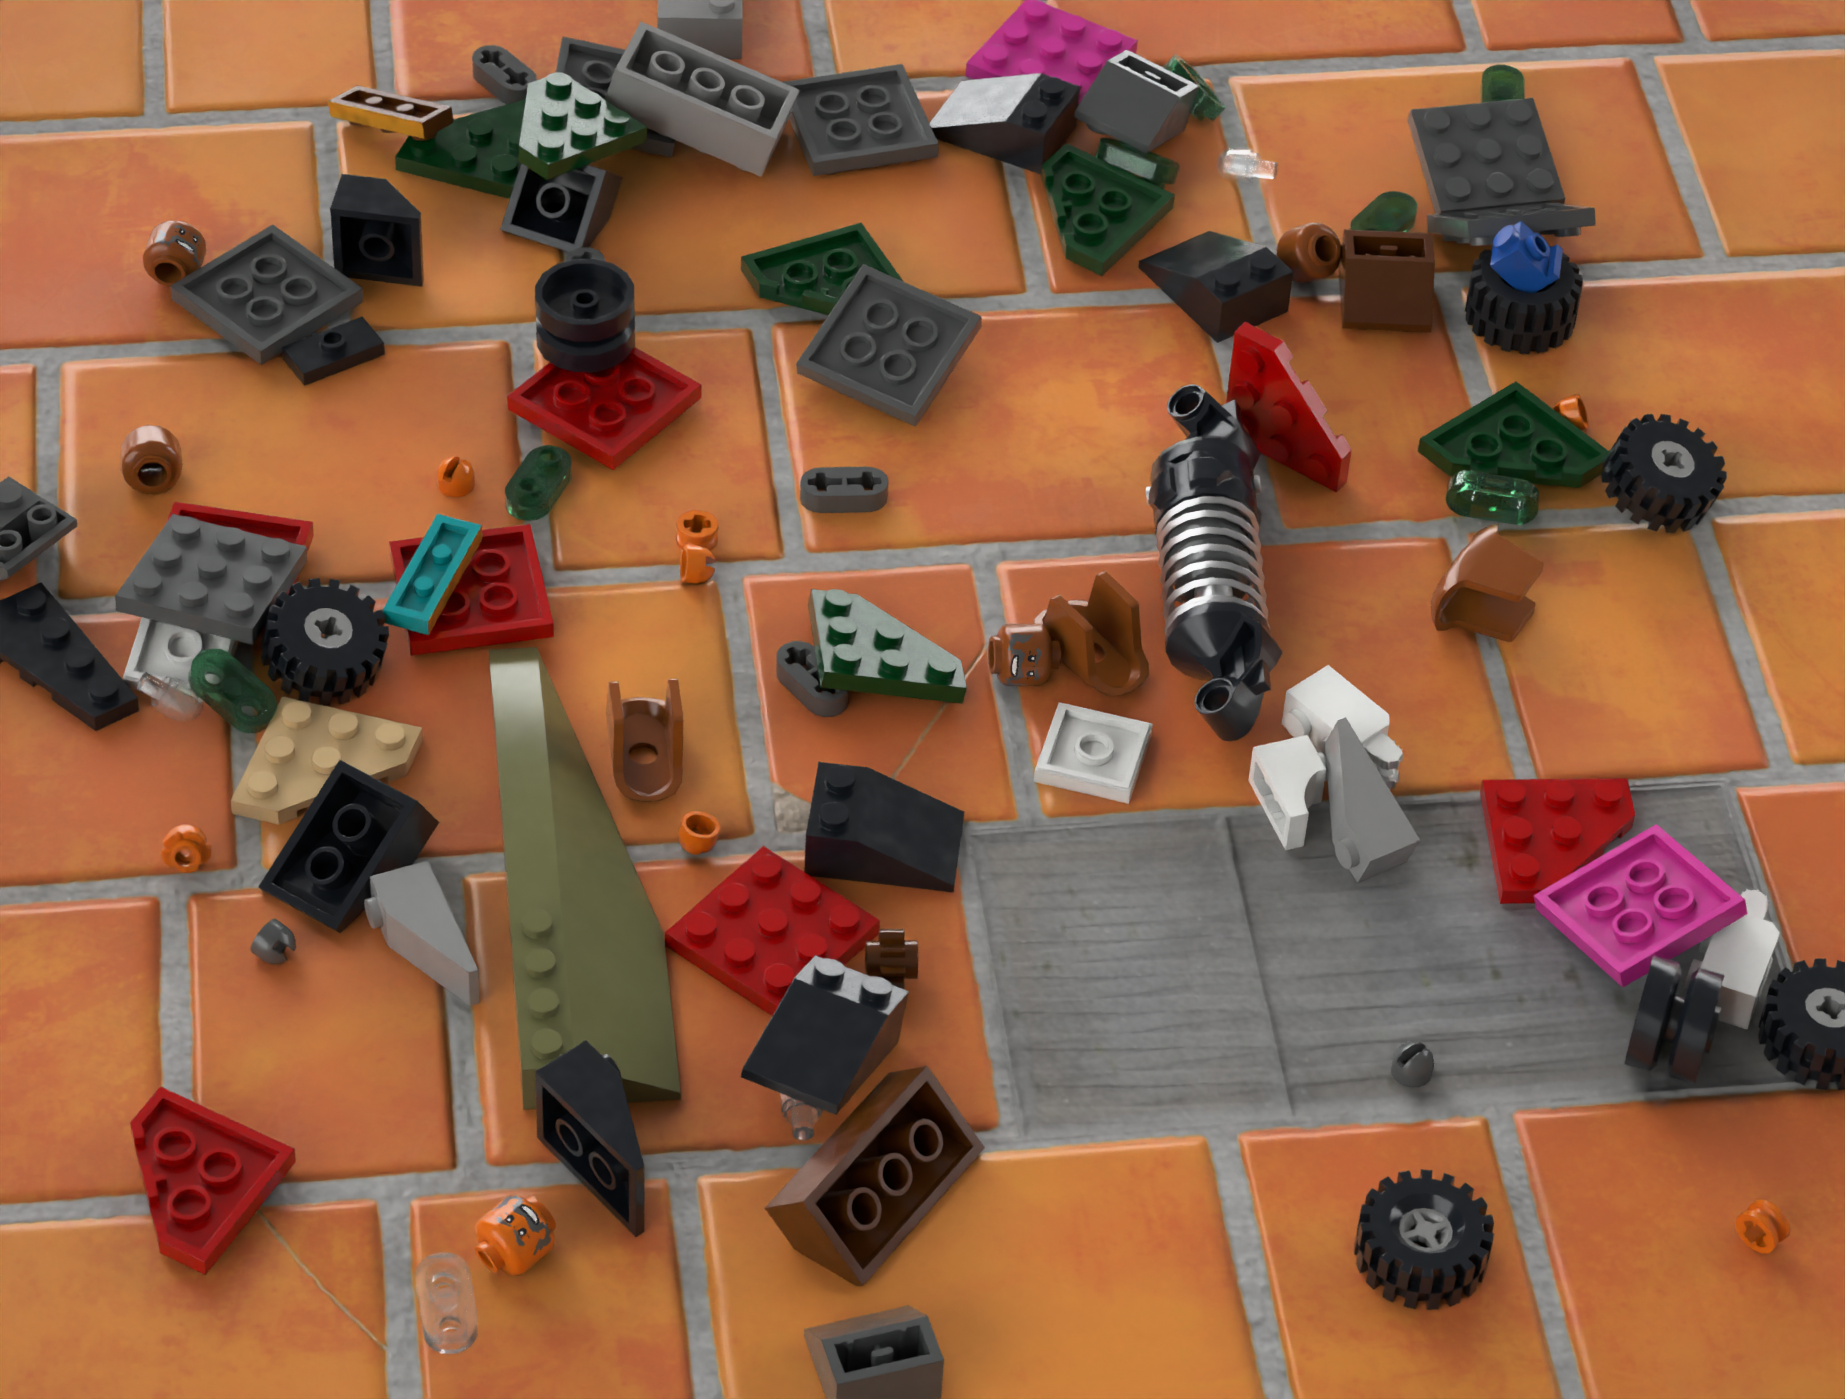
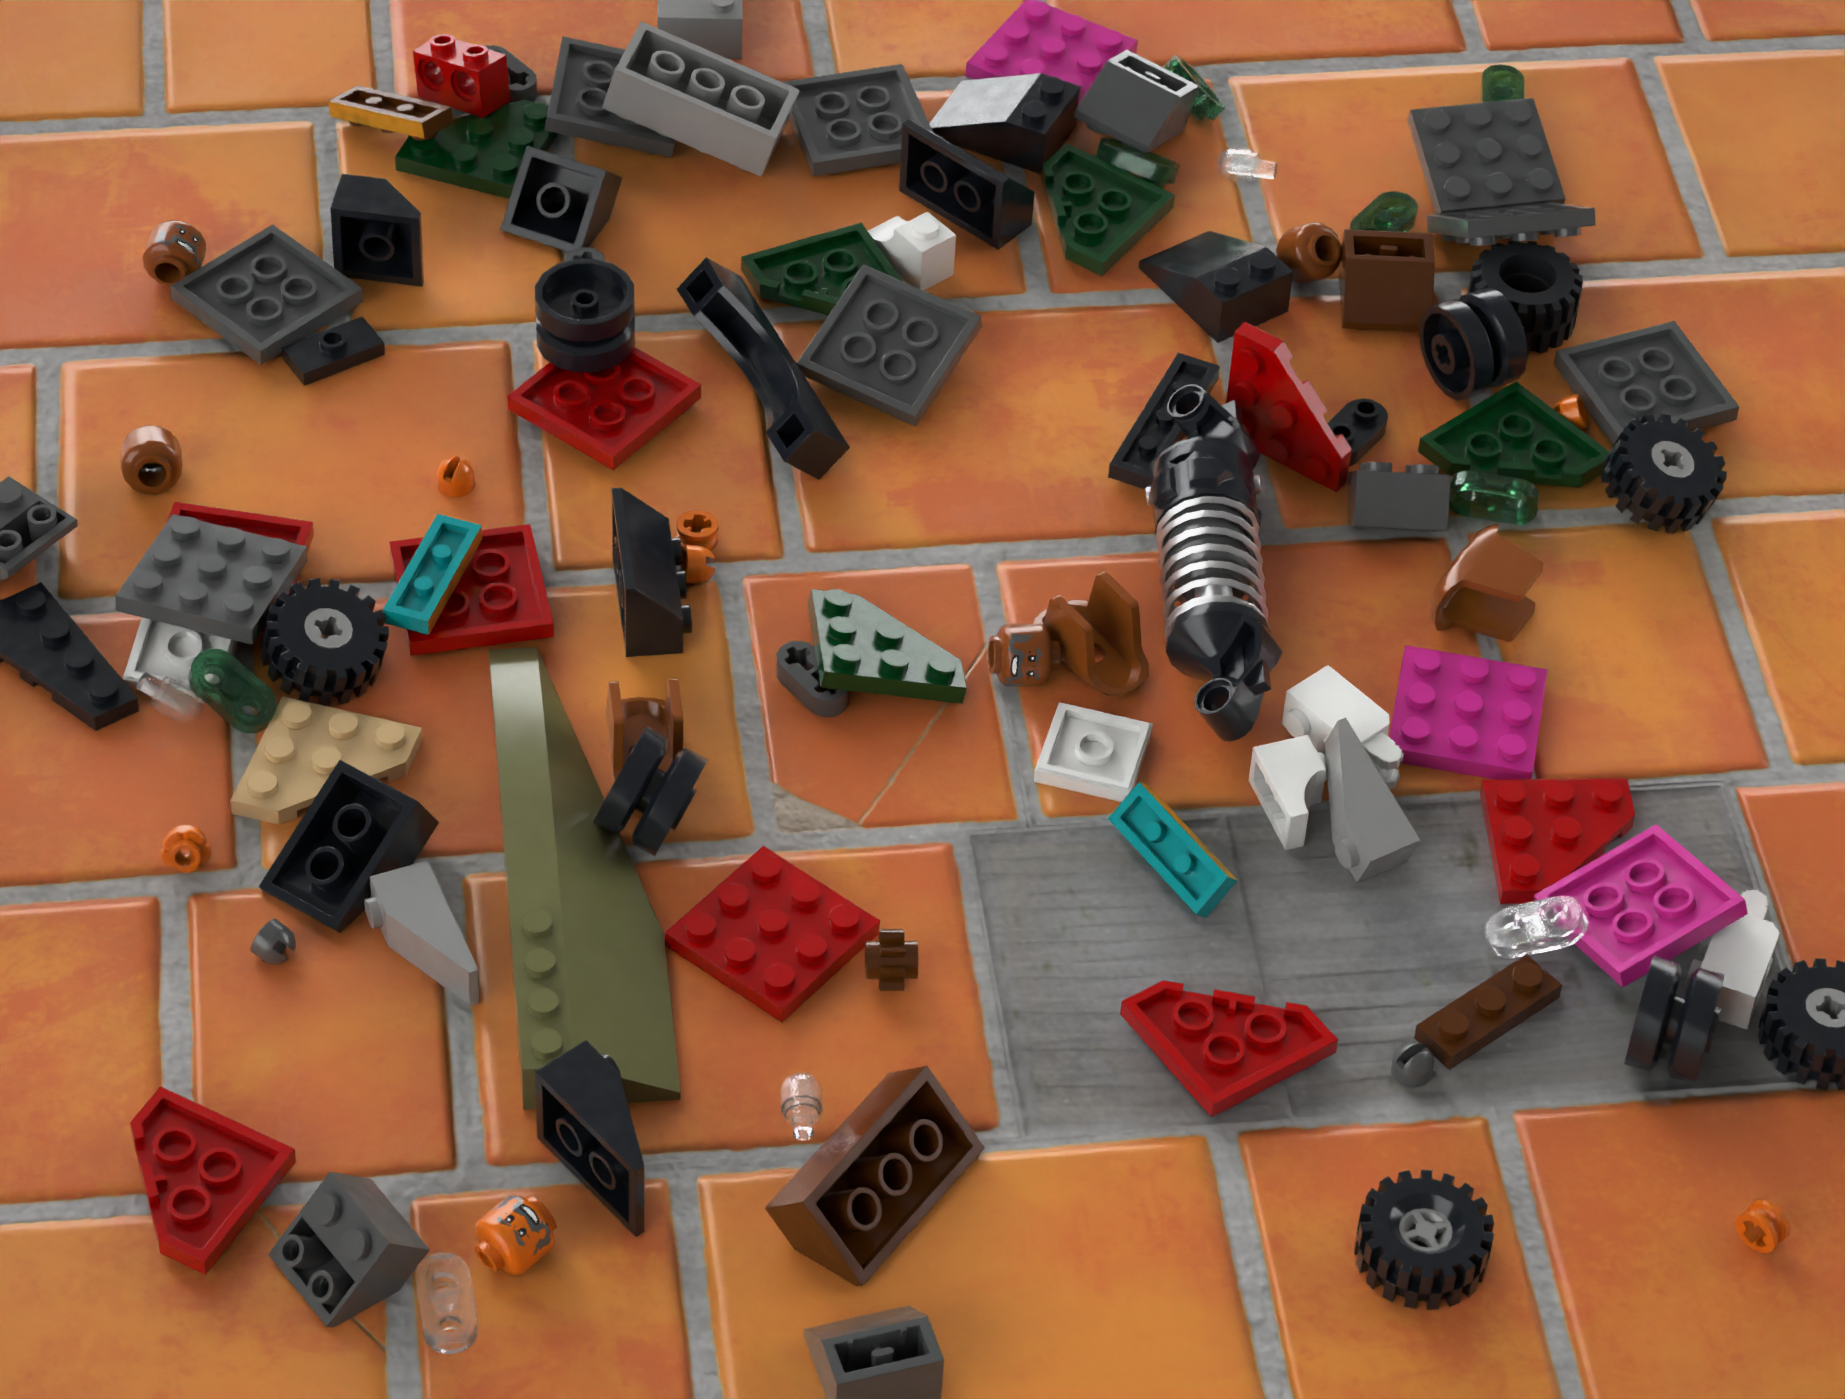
(347, 1248): none -> dark grey slope
(461, 75): none -> red brick
(538, 483): clear green plate -> none
(571, 127): dark green plate -> none
(647, 578): none -> black slope
(651, 791): none -> black wheel
(698, 832): orange hinge -> none
(794, 413): none -> black arch
(827, 1034): black slope -> none
(844, 489): dark grey beam -> none
(880, 831): black slope -> none
(917, 249): none -> white arch
(962, 187): none -> black slope
(1155, 427): none -> black plate
(1172, 849): none -> teal plate
(1226, 1042): none -> red plate
(1361, 424): none -> black plate
(1398, 498): none -> dark grey slope
(1468, 714): none -> dark pink plate
(1473, 343): none -> black wheel
(1488, 1011): none -> reddish brown plate
(1525, 258): blue brick -> none
(1536, 927): none -> clear plate
(1645, 374): none -> dark grey plate

